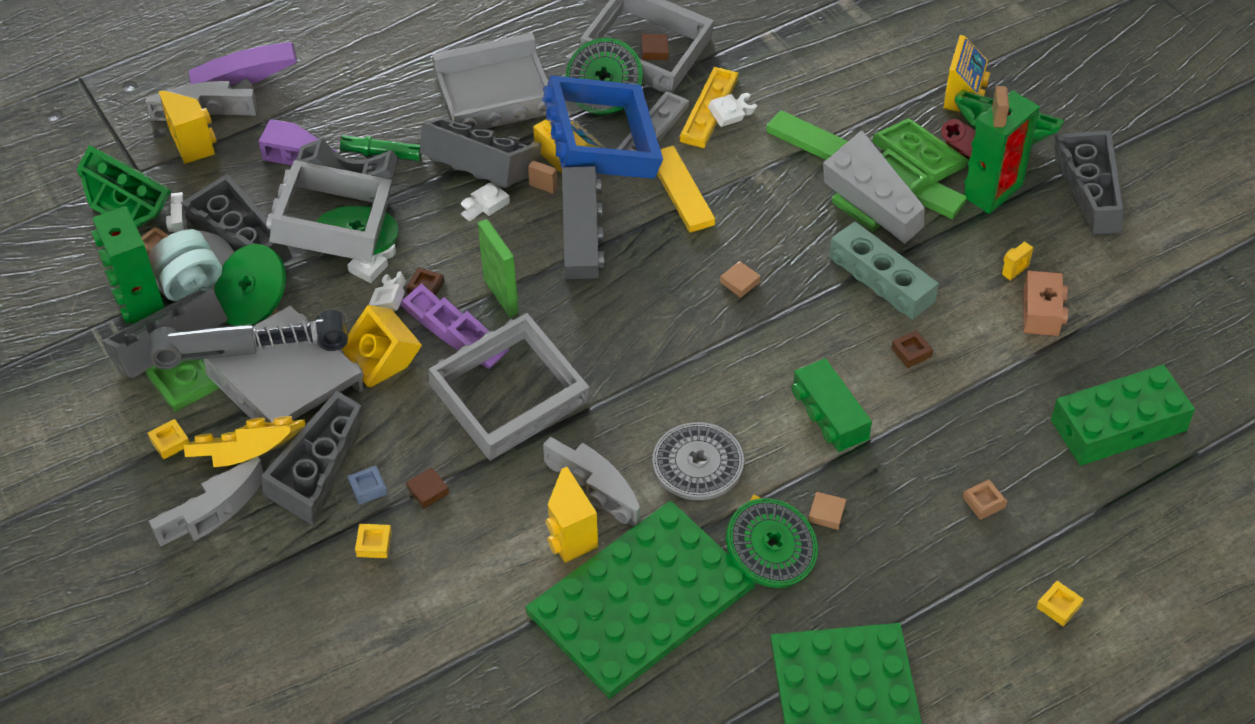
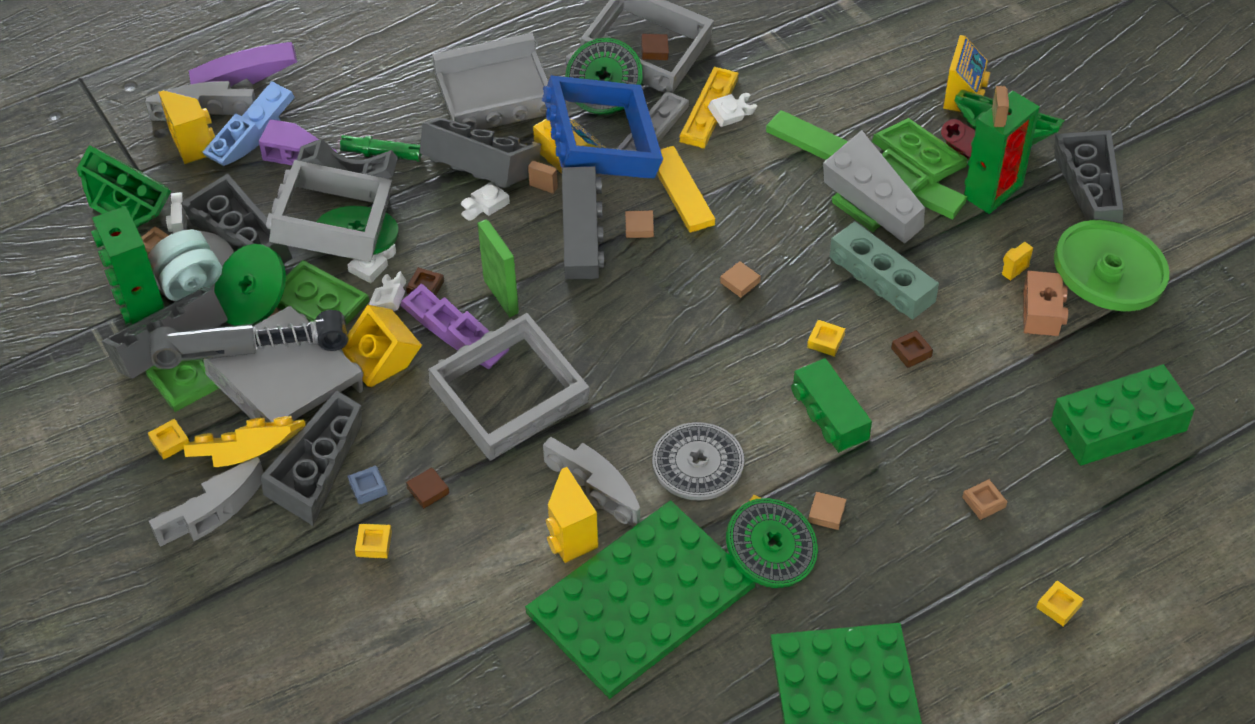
(243, 132): none -> light blue slope
(315, 291): none -> bright green tile
(639, 224): none -> medium nougat tile
(826, 338): none -> yellow plate
(1111, 265): none -> bright green dish

